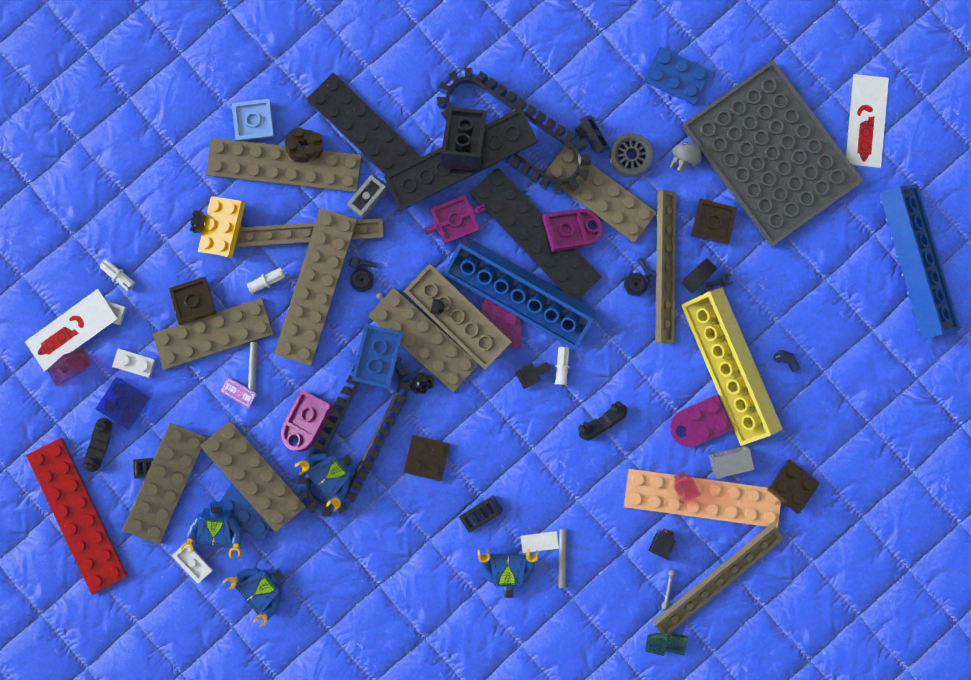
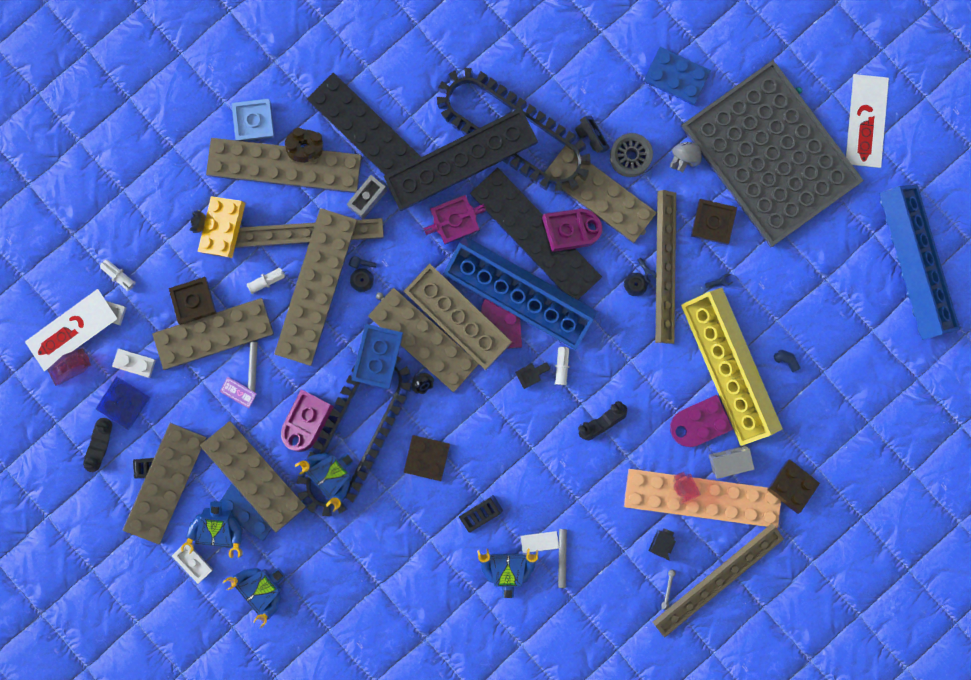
(77, 515): red plate -> none
(437, 307): black hinge -> none
(463, 139): black slope -> none
(670, 642): slope -> none
(699, 275): black tyre -> none

